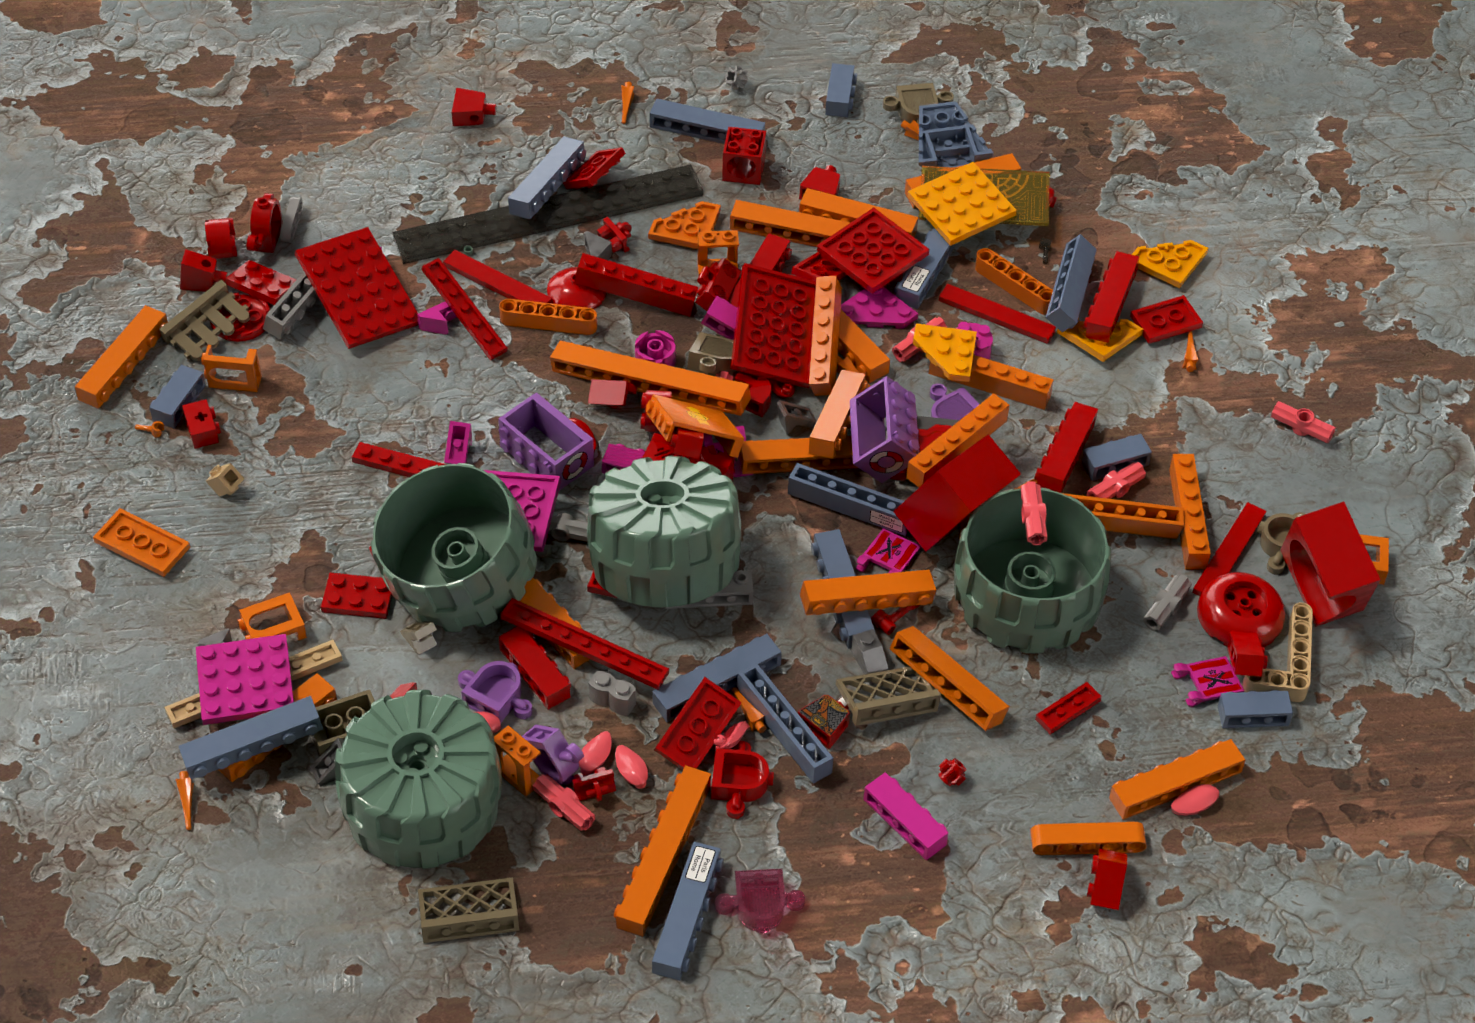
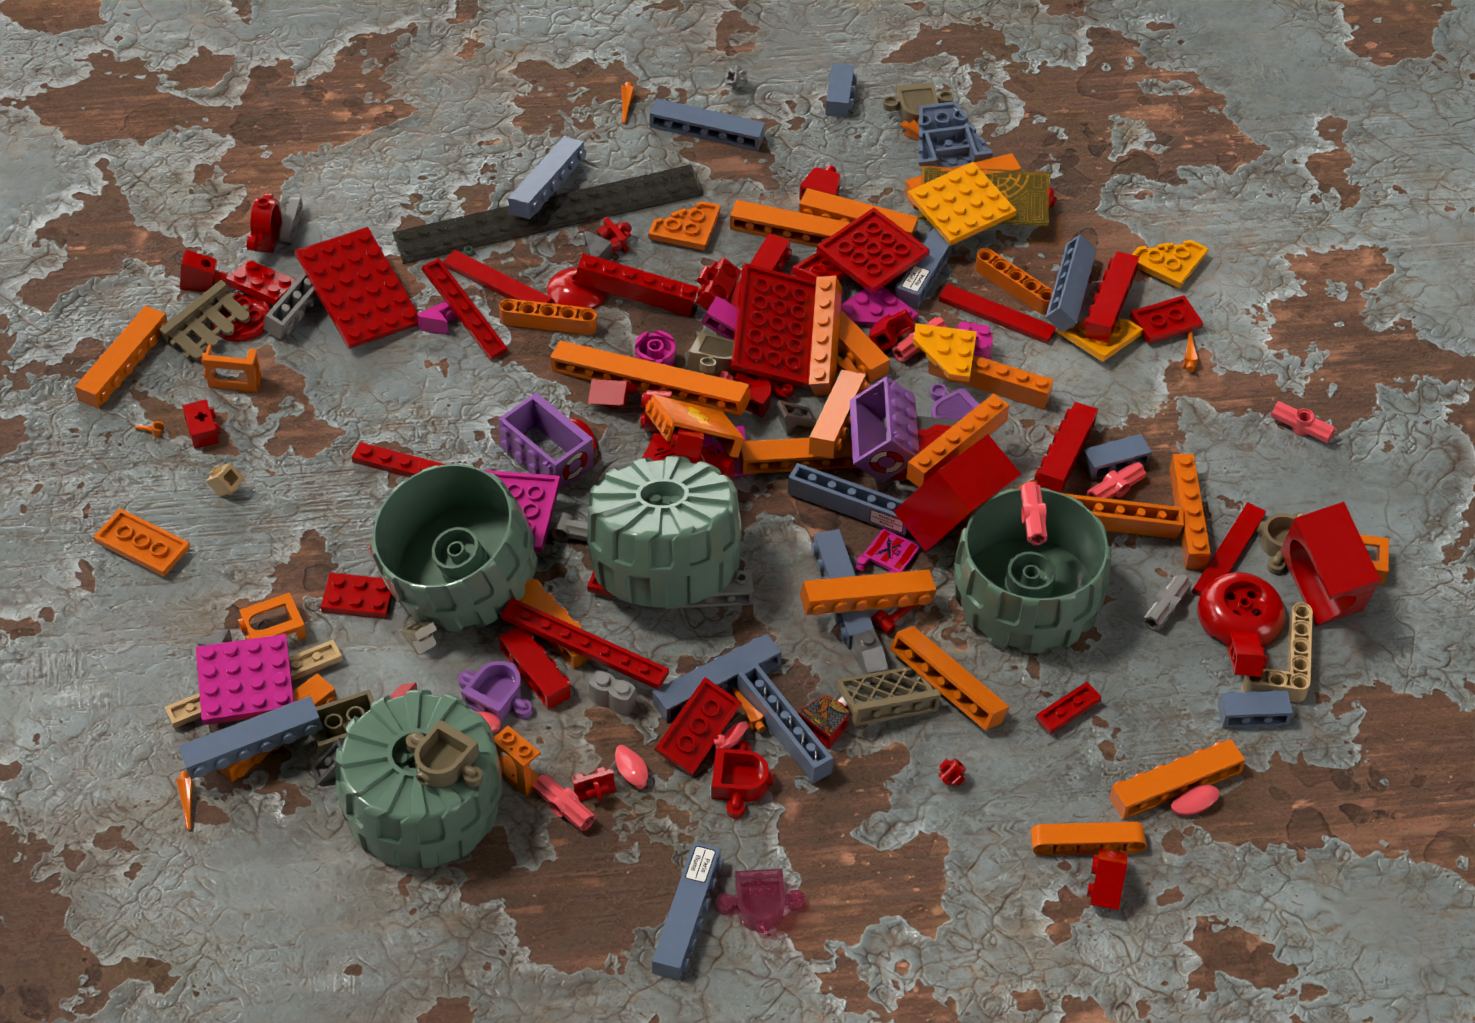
(180, 390): sand blue brick -> none
(221, 238): red brick -> none
(444, 756): none -> dark tan piece
(458, 442): dark pink slope -> none
(470, 108): red torso -> none
(470, 923): dark tan fence -> none
(557, 756): medium lavender piece -> none
(594, 168): red plate -> none
(595, 753): coral arm -> none
(619, 457): dark pink brick -> none
(663, 851): orange brick -> none
(713, 239): orange panel -> none
(744, 155): red brick -> none
(889, 328): none -> red brick
(906, 816): dark pink brick -> none
(1045, 244): clear smoke hand -> none
(1210, 679): dark pink flag -> none

